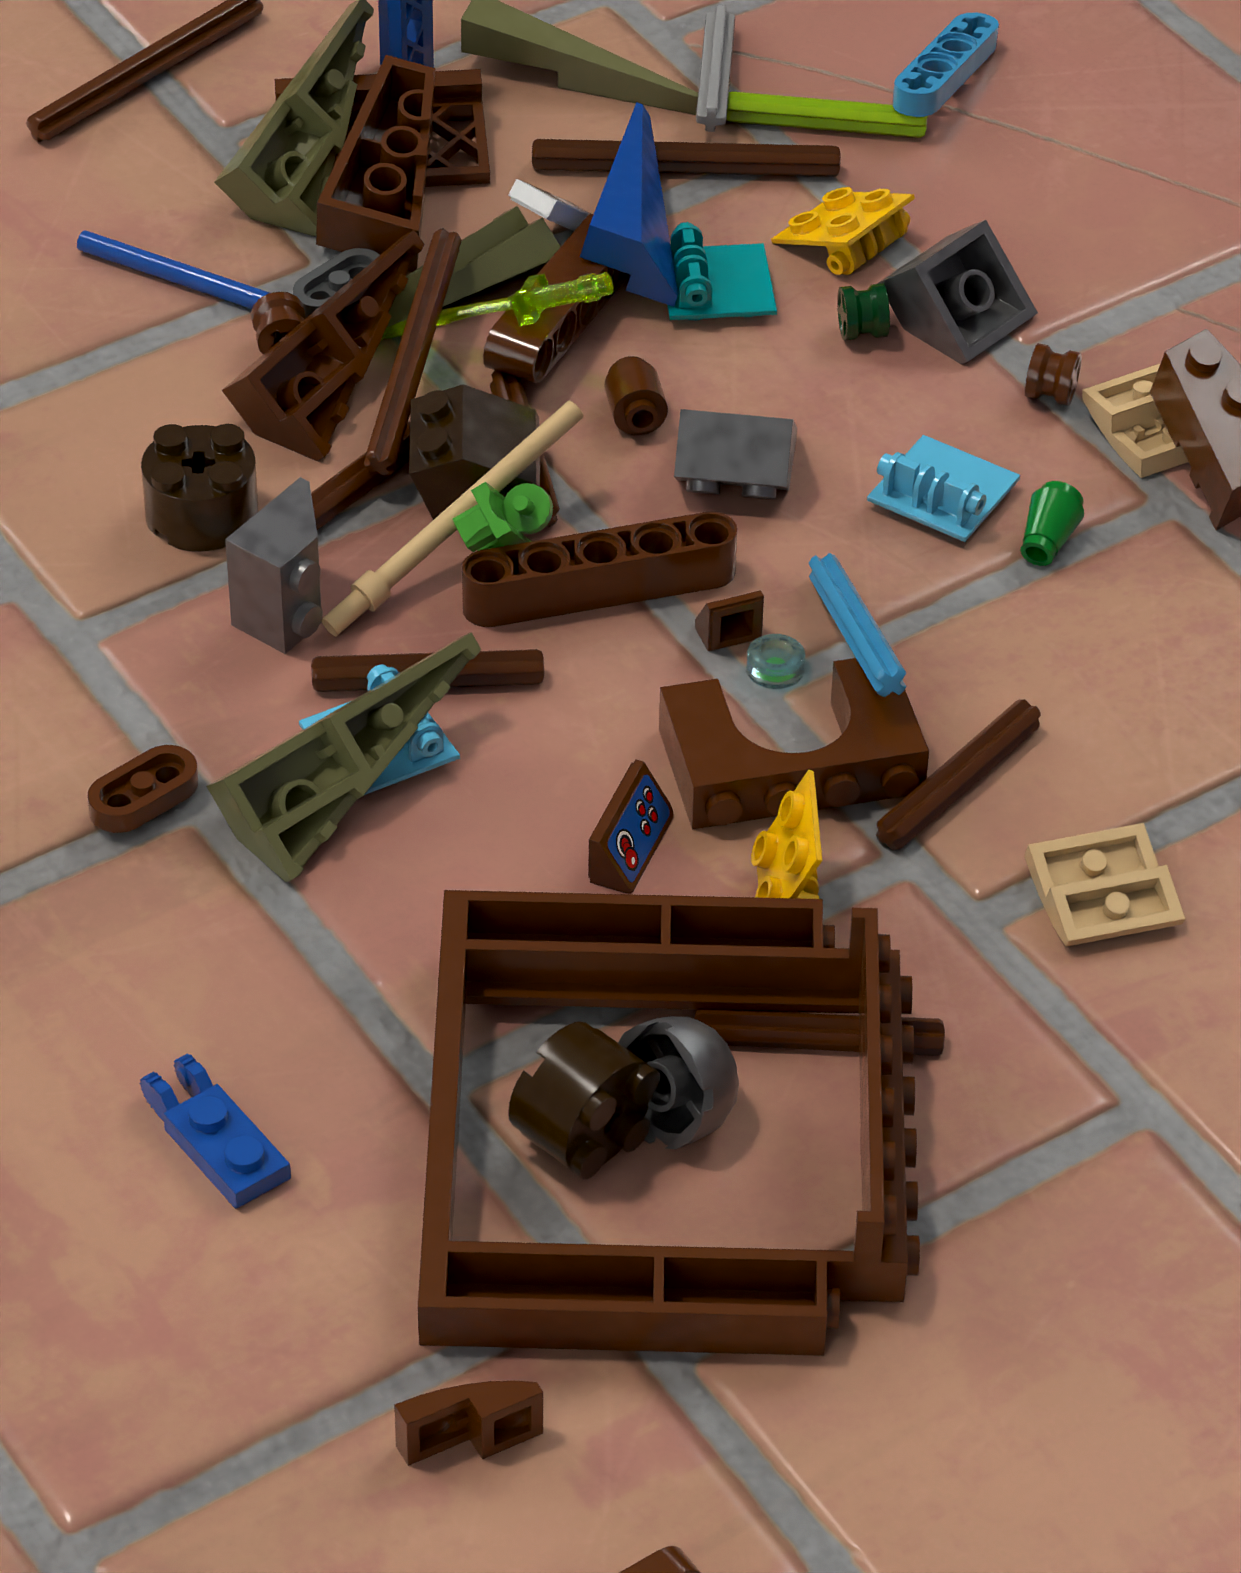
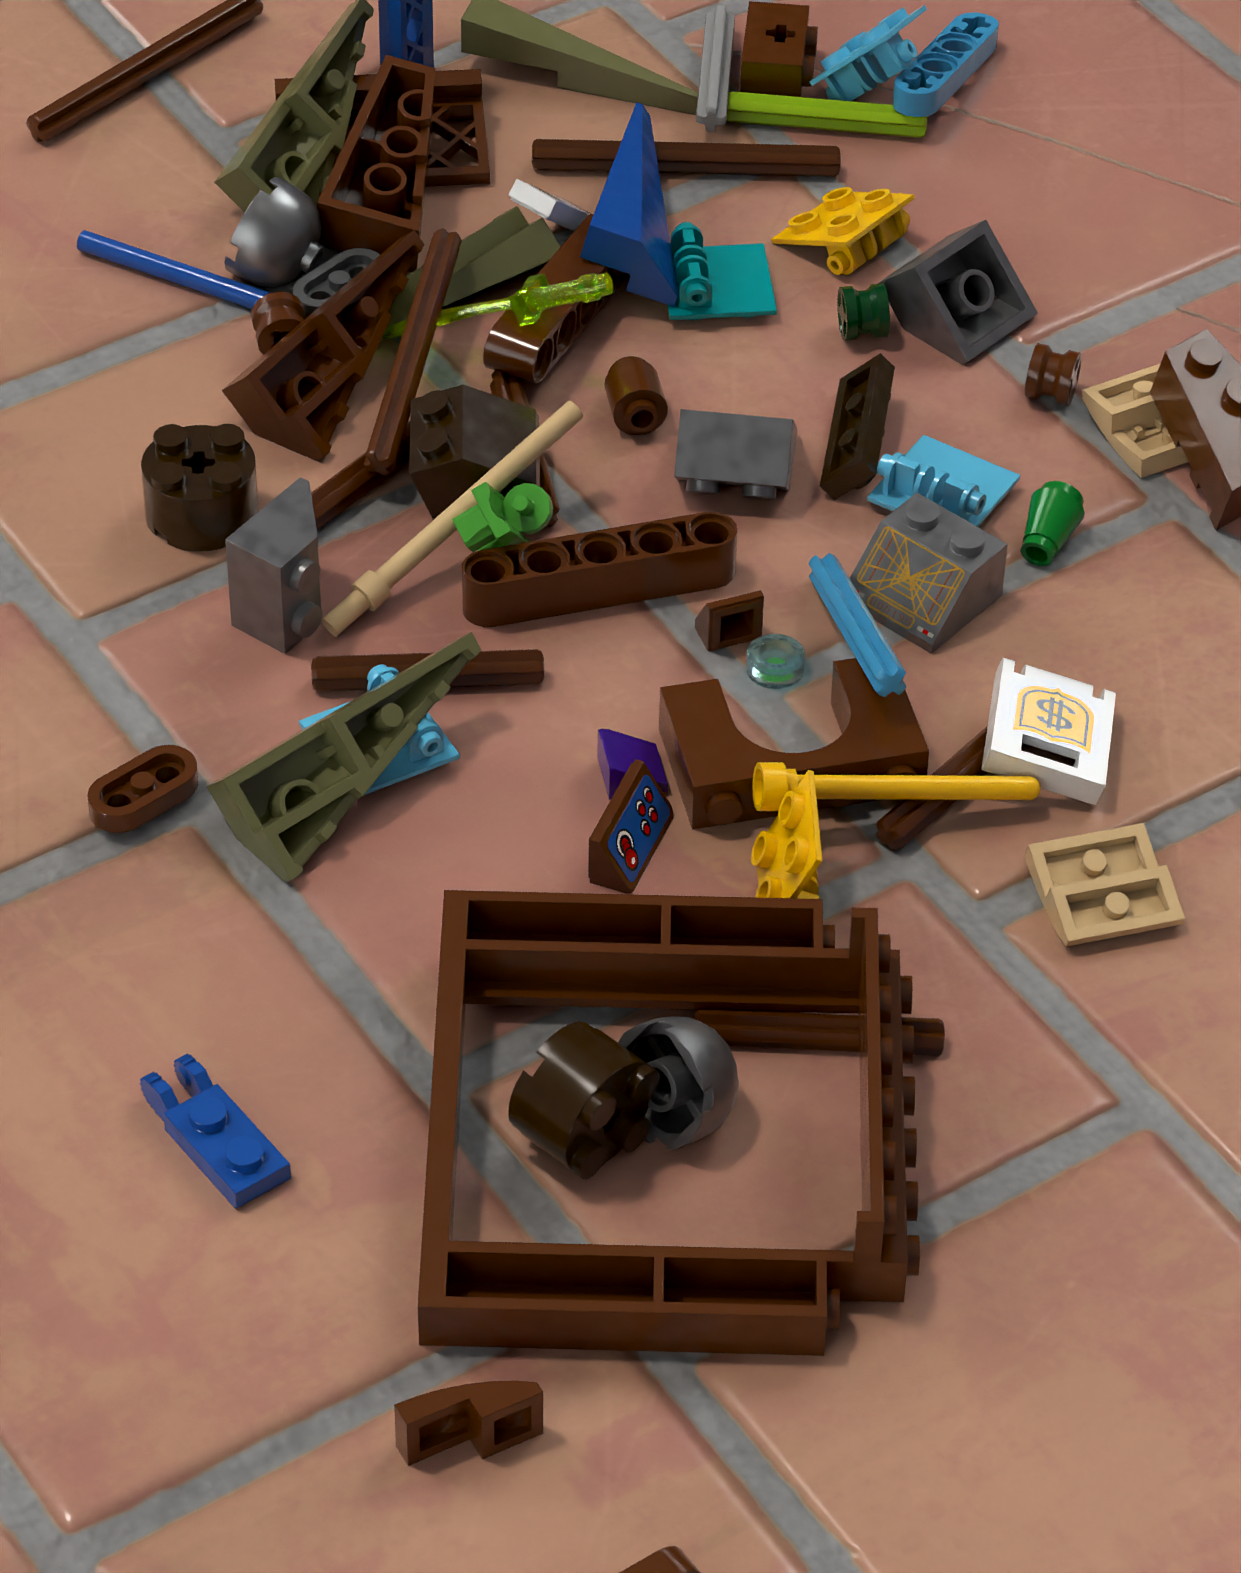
(277, 237): none -> flat silver cylinder
(618, 751): none -> dark purple slope
(773, 781): none -> yellow piece
(778, 49): none -> reddish brown brick
(857, 427): none -> dark brown plate
(869, 58): none -> medium azure hinge
(929, 572): none -> flat silver slope
(1055, 717): none -> white container

